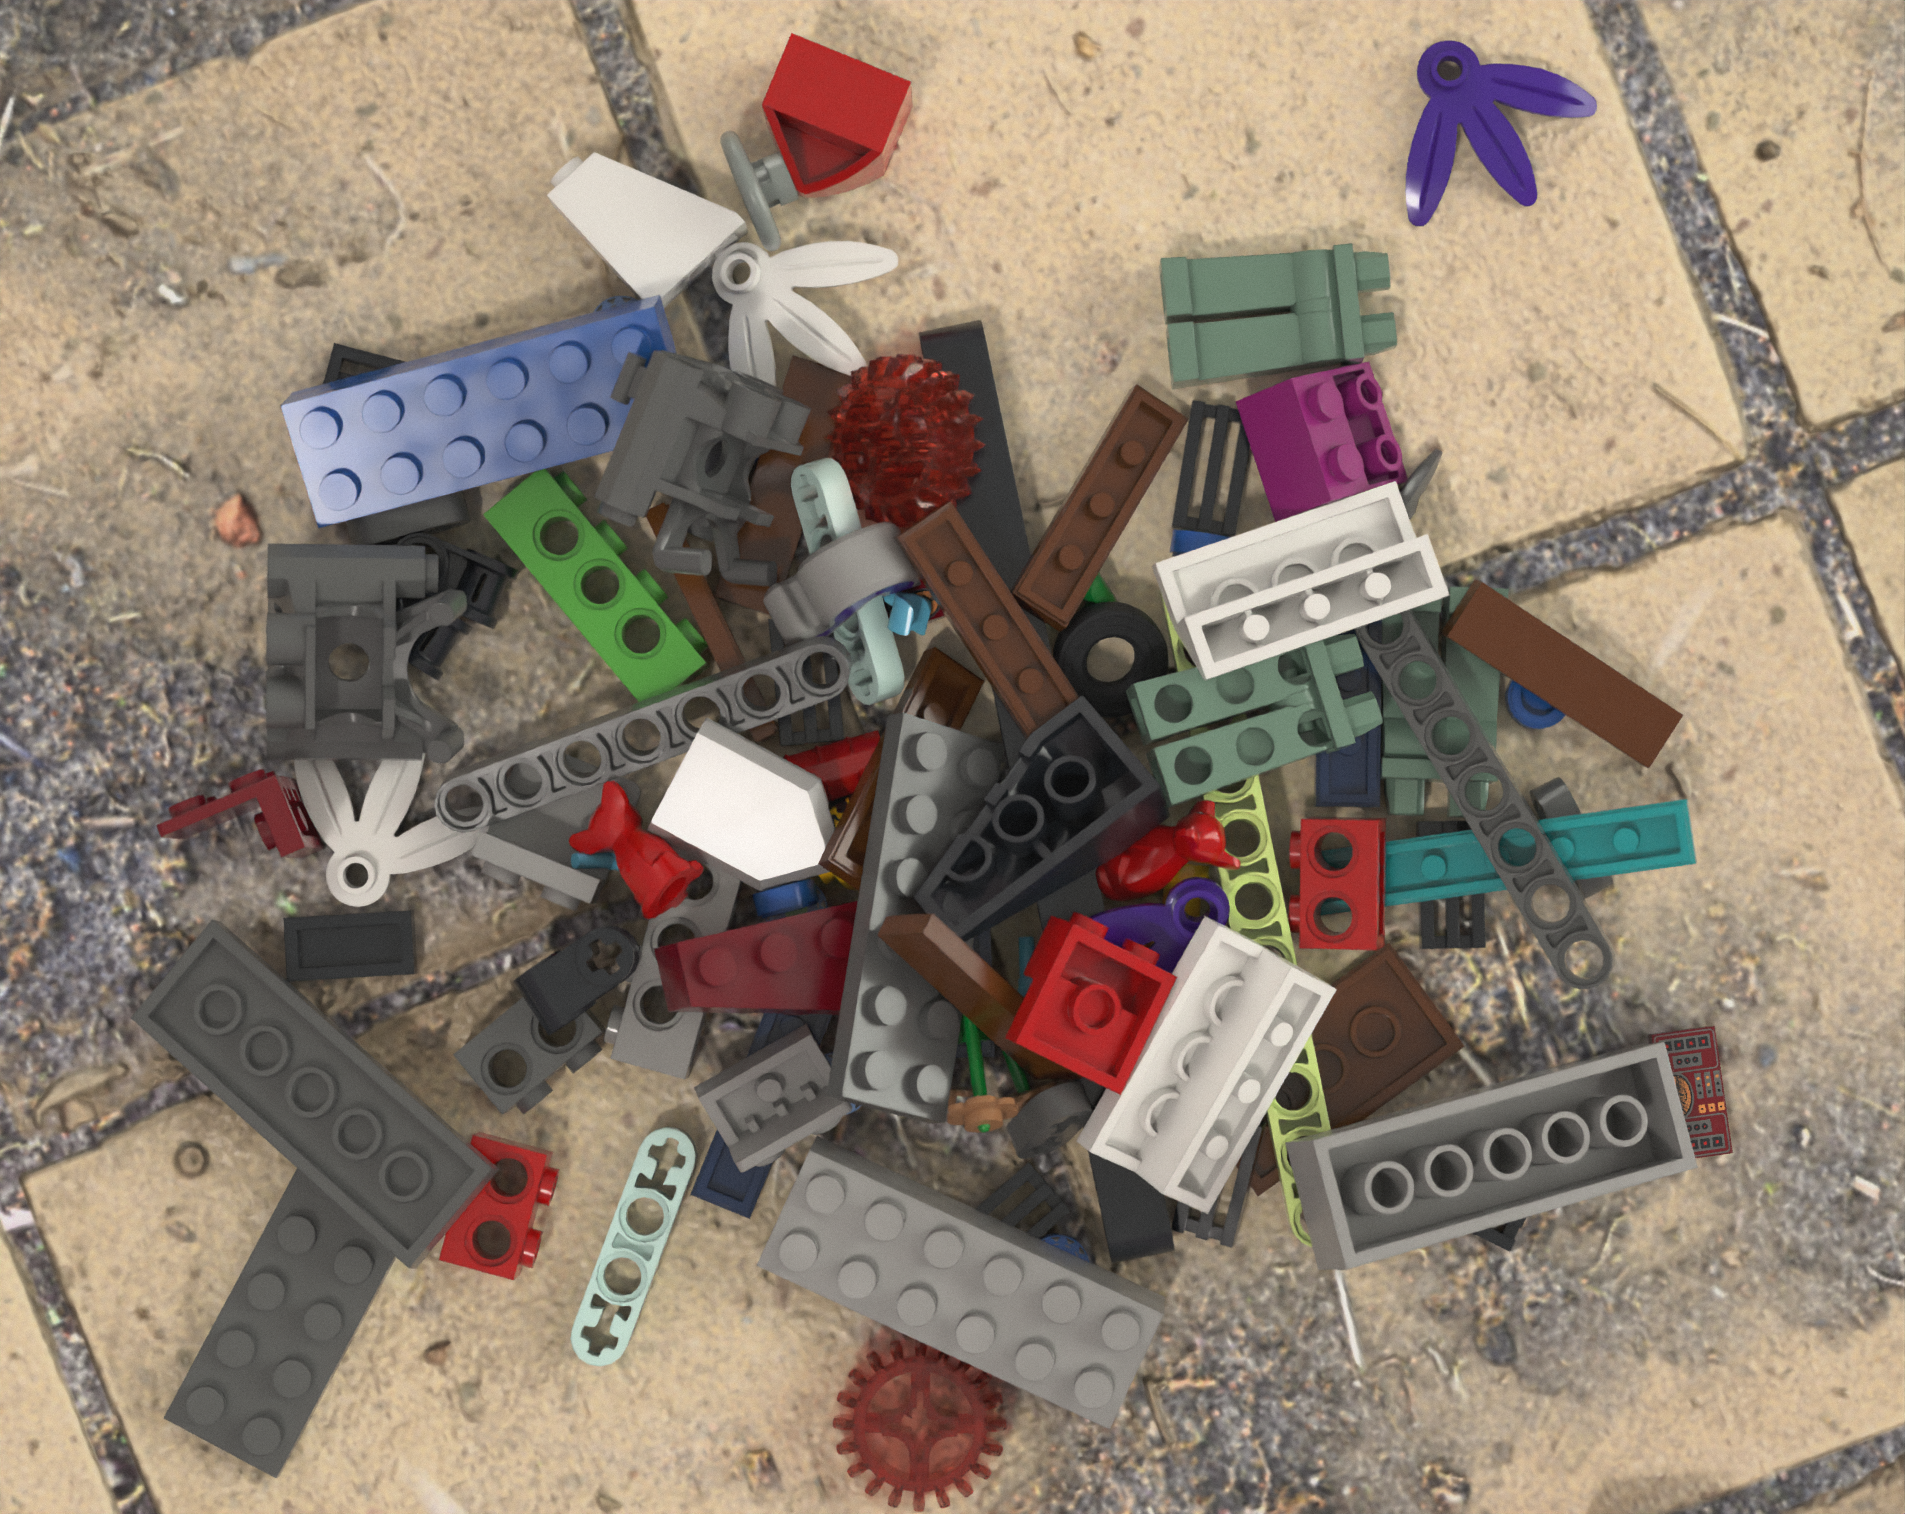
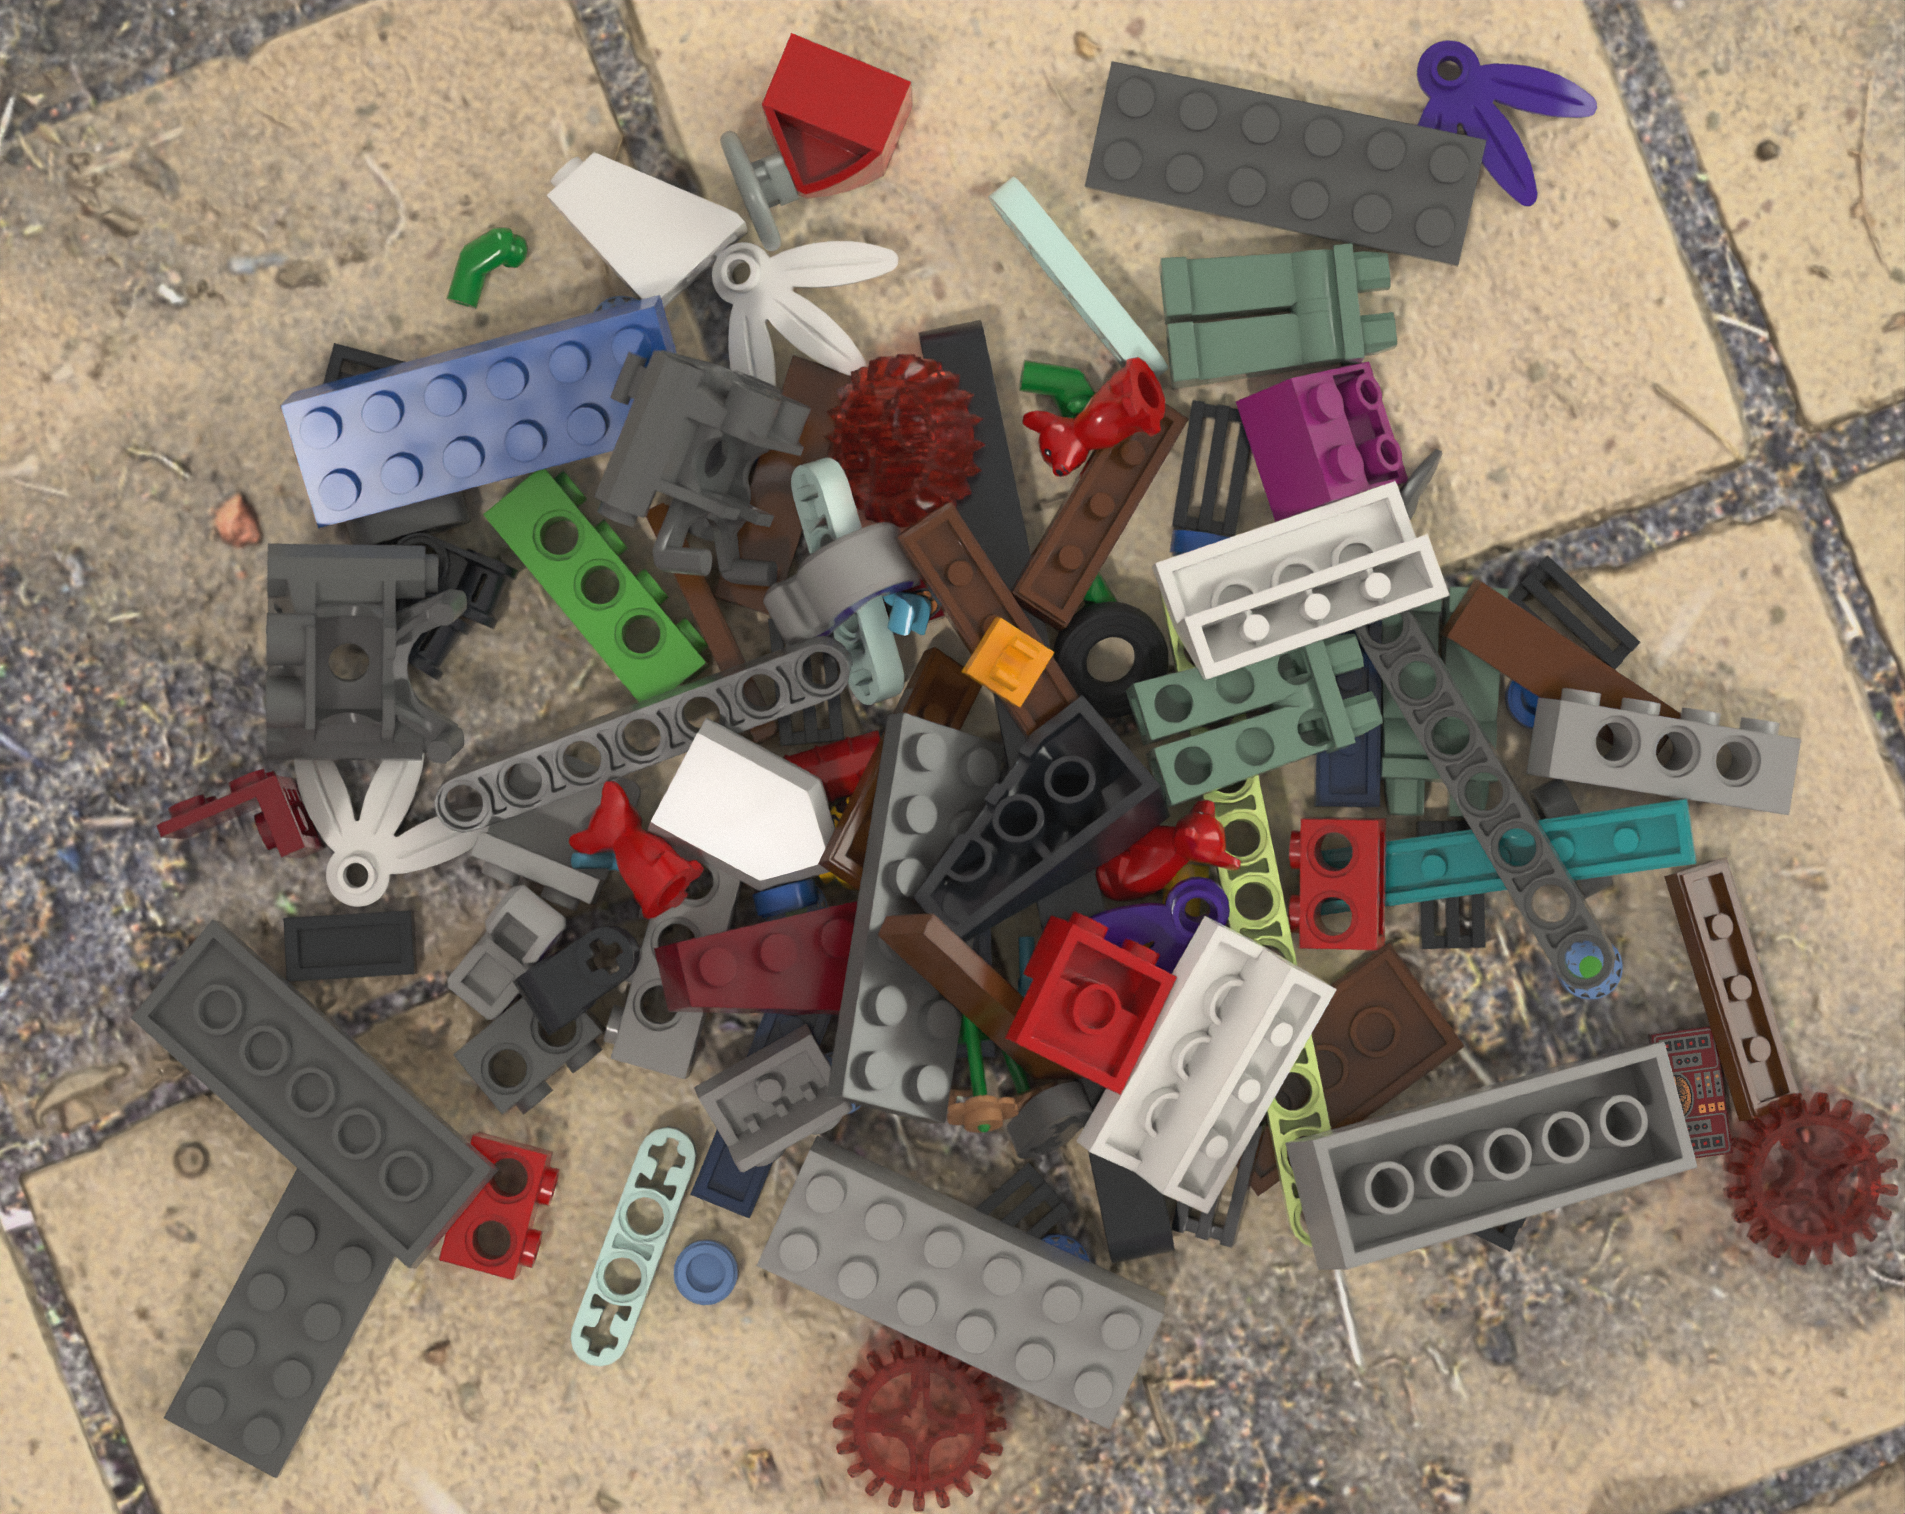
(480, 257): none -> green arm
(516, 938): none -> light grey animal
(706, 1272): none -> medium blue tile
(1007, 662): none -> light orange tile
(1064, 384): none -> green arm
(1073, 276): none -> light aqua beam
(1120, 408): none -> red animal
(1285, 163): none -> dark grey plate
(1532, 585): none -> black tile
(1586, 961): none -> medium blue tile
(1732, 987): none -> reddish brown tile
(1757, 779): none -> light grey brick
(1839, 1164): none -> clear red gear

